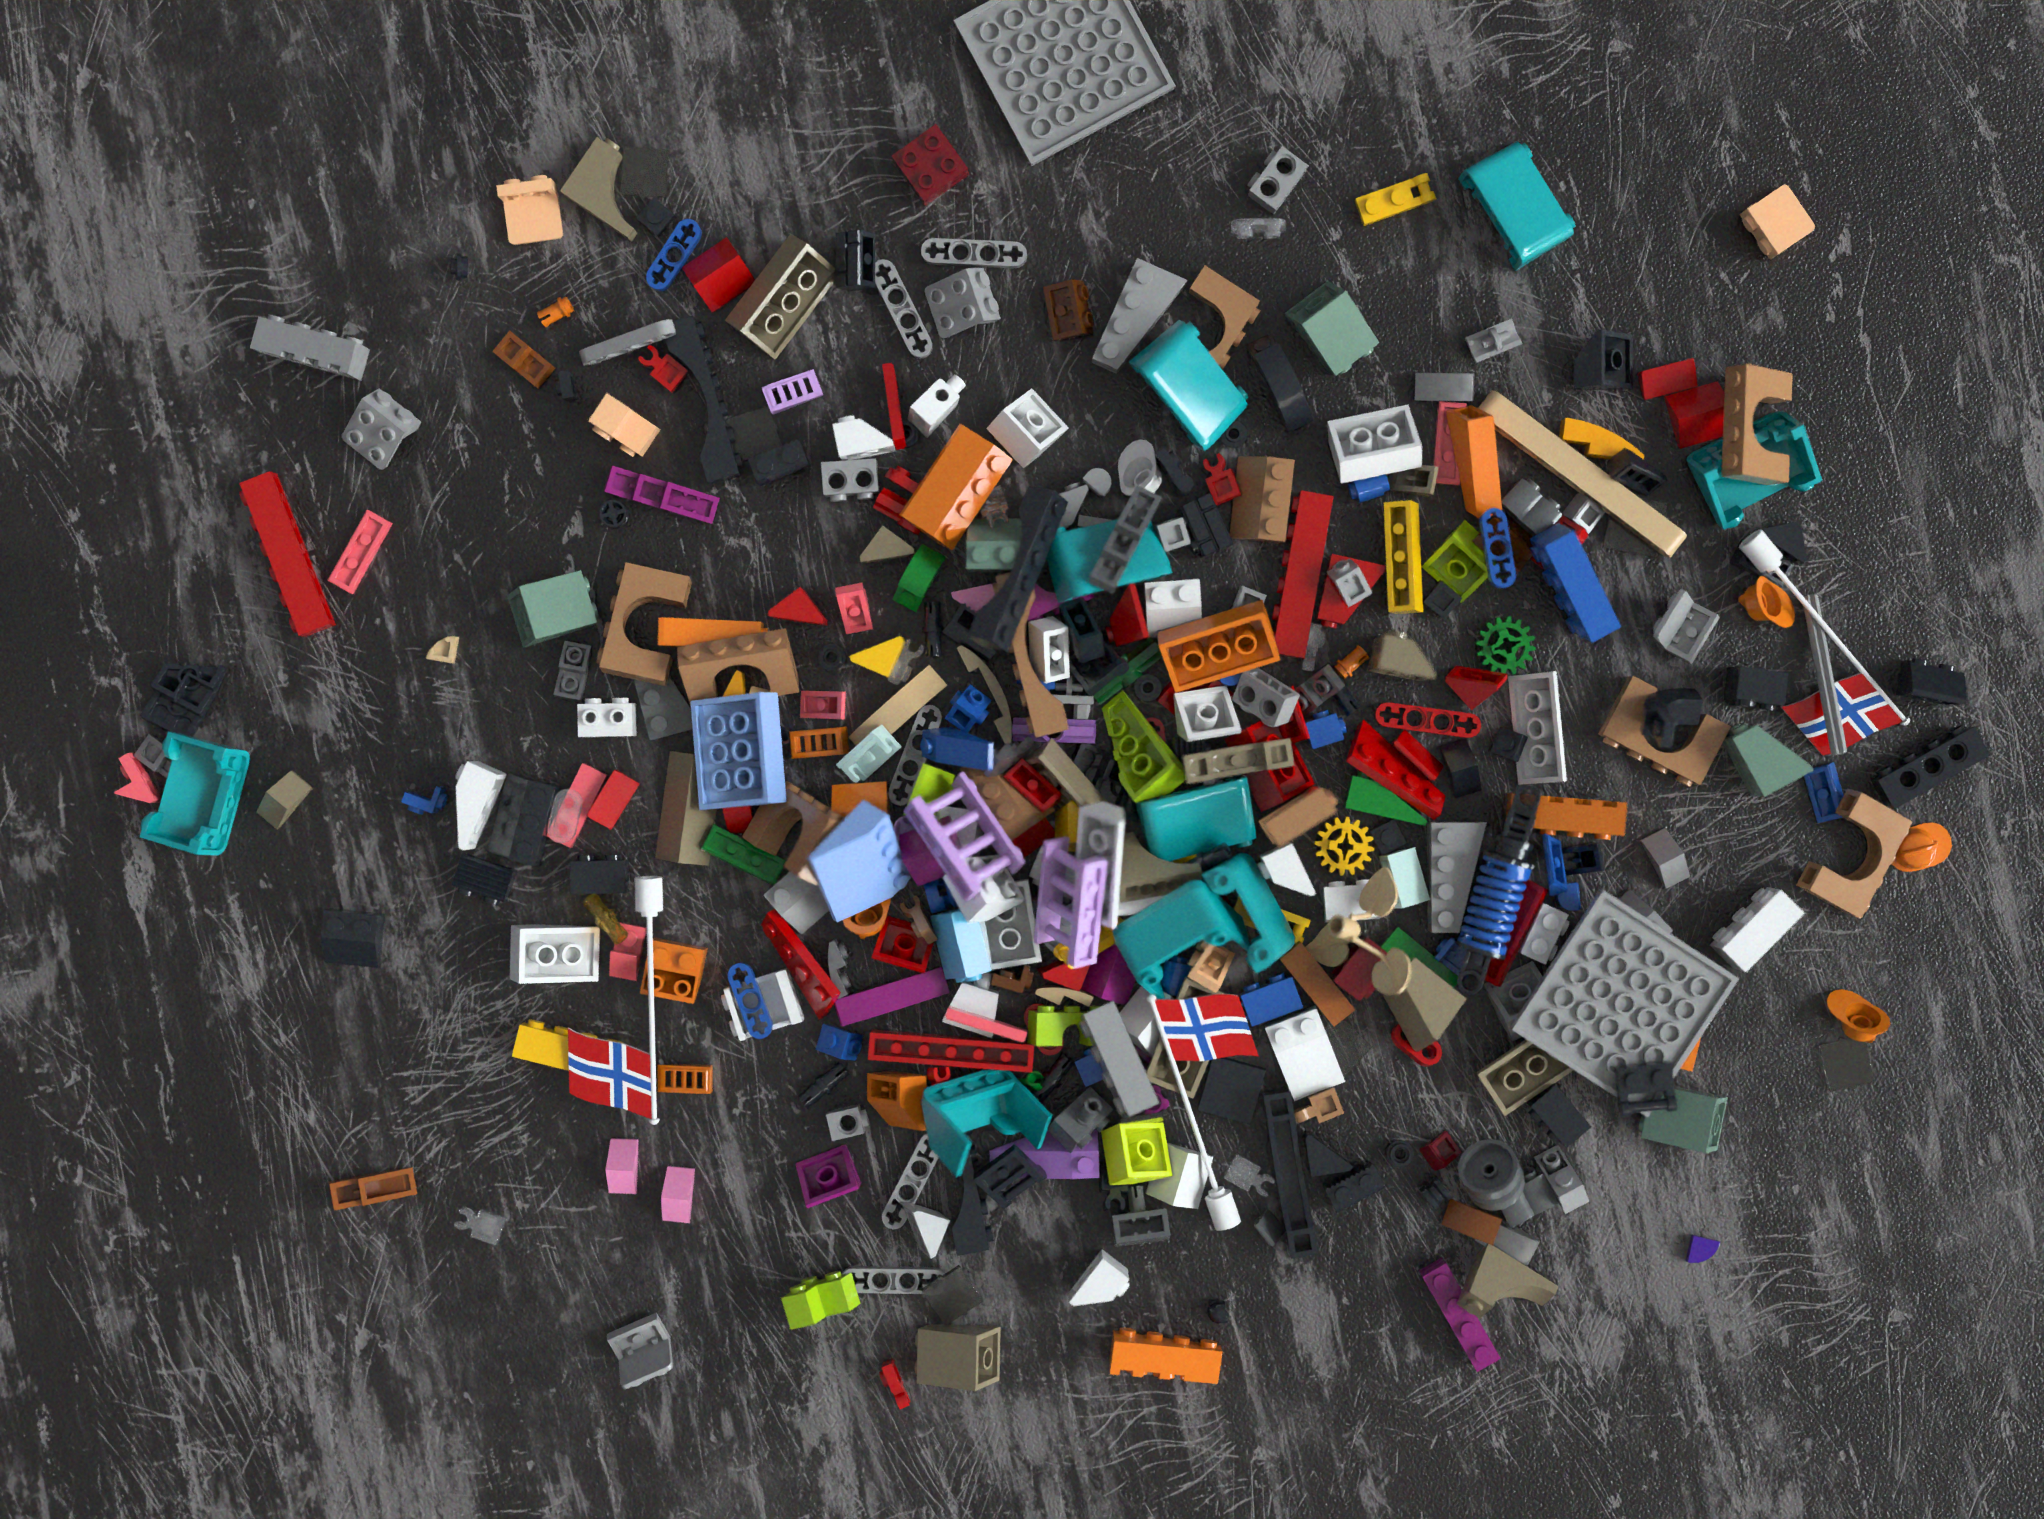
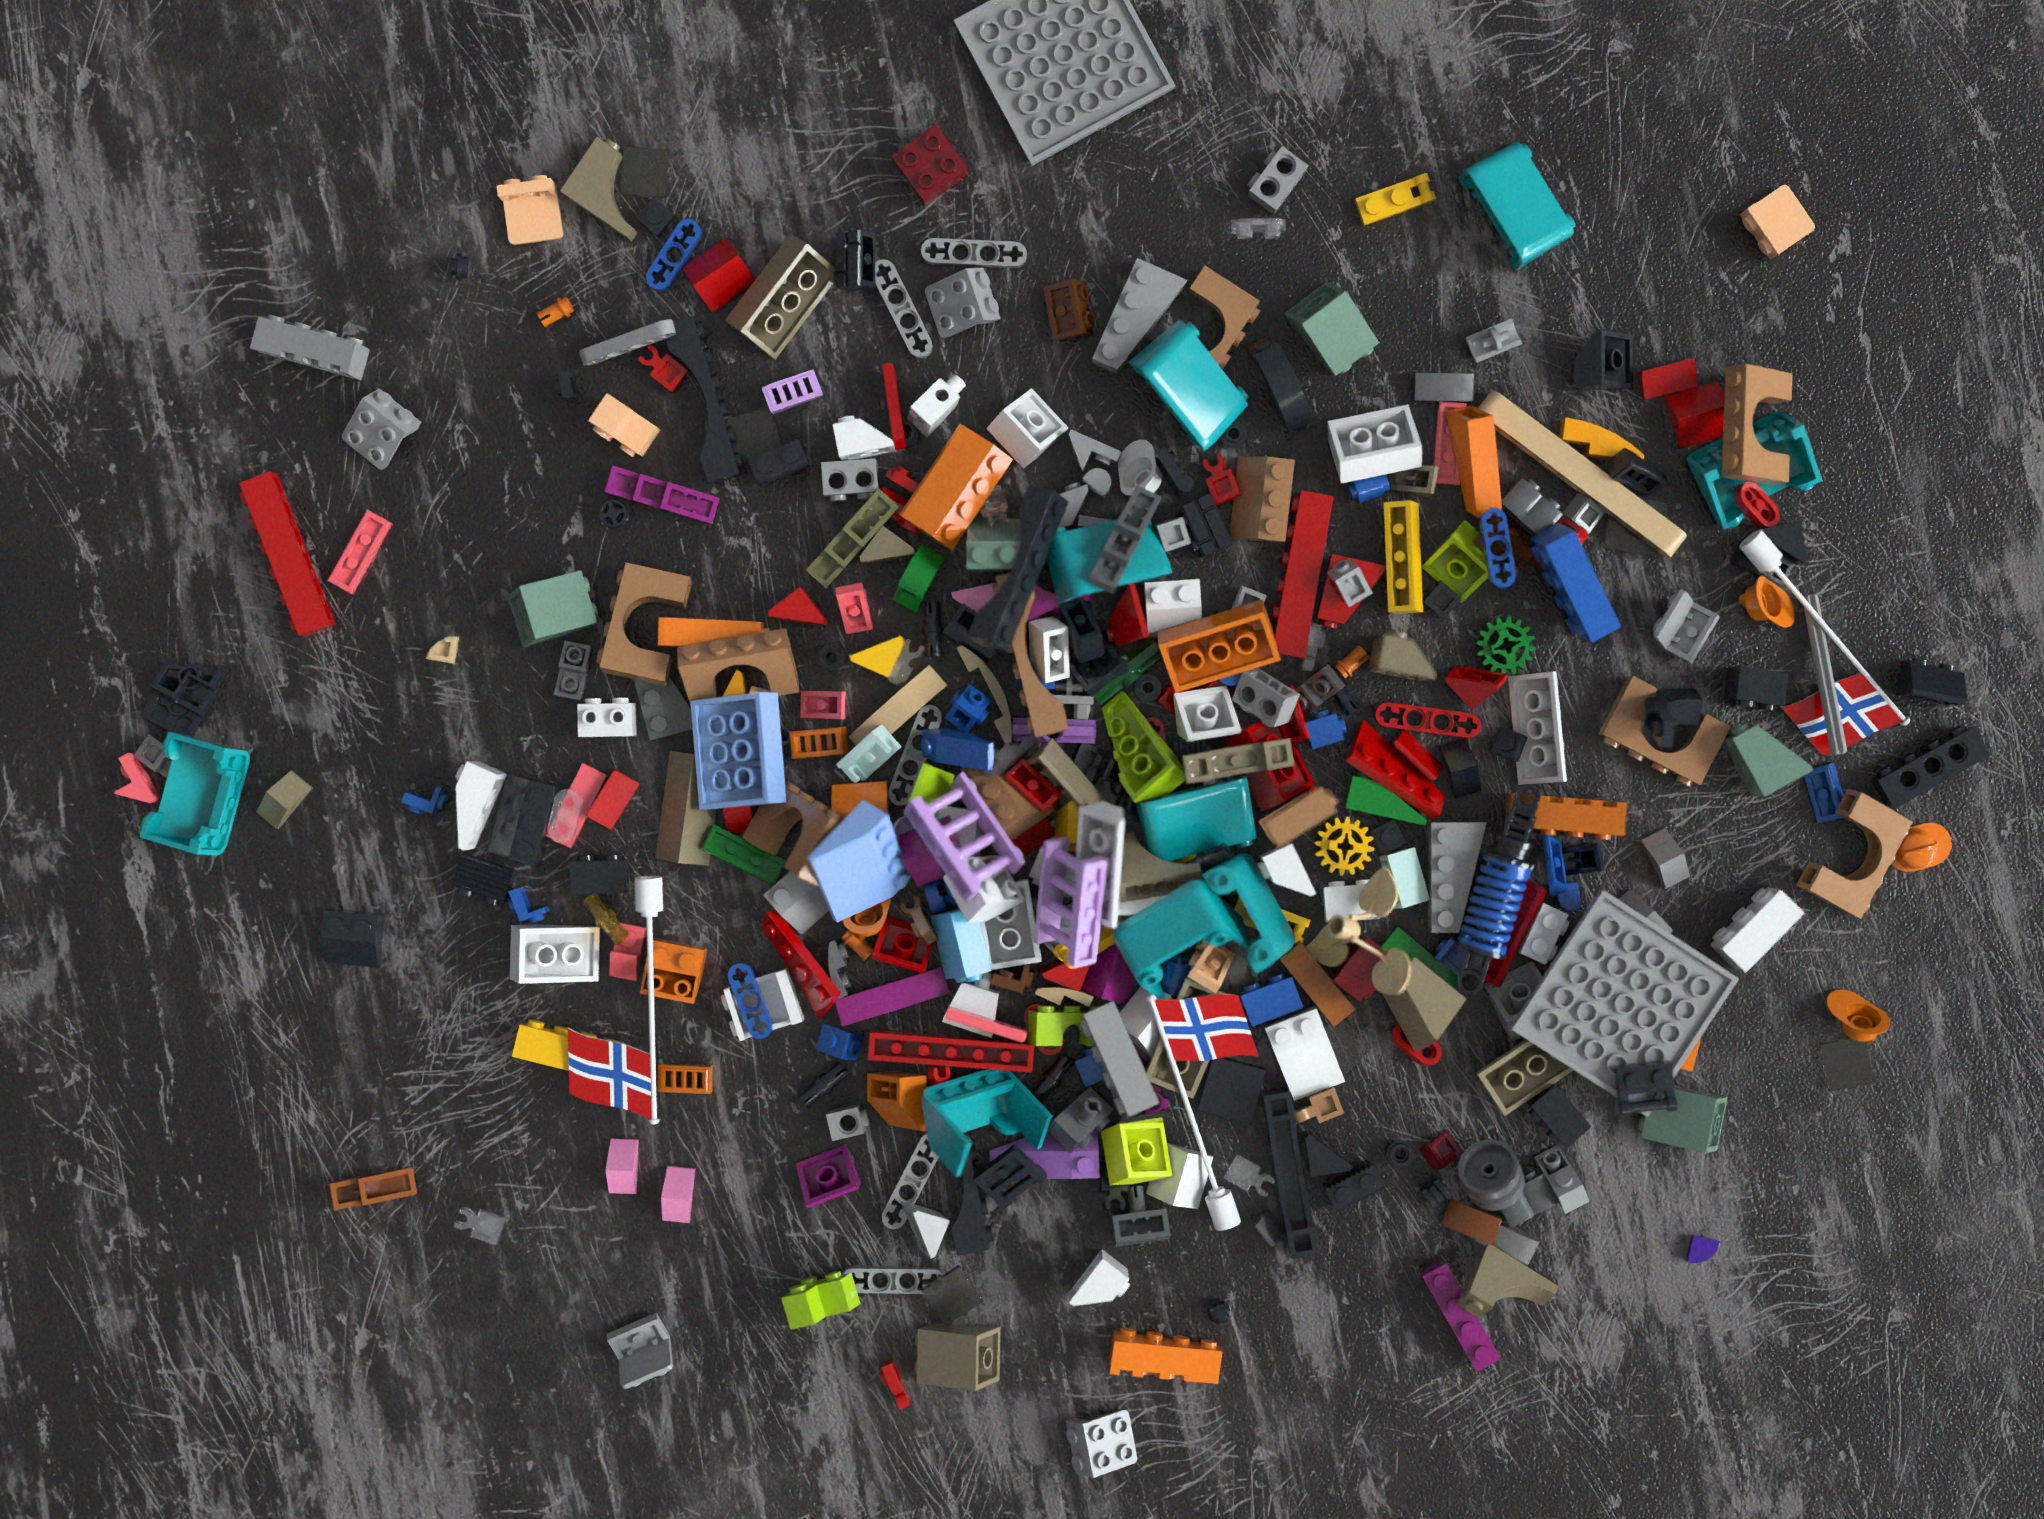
(520, 904): none -> blue bracket
(524, 359): dark orange slope -> none
(852, 538): none -> olive slope
(858, 945): none -> orange pin
(1030, 1079): green hand -> none
(1084, 446): none -> light grey slope
(1101, 1443): none -> bracket
(1754, 503): none -> red plate

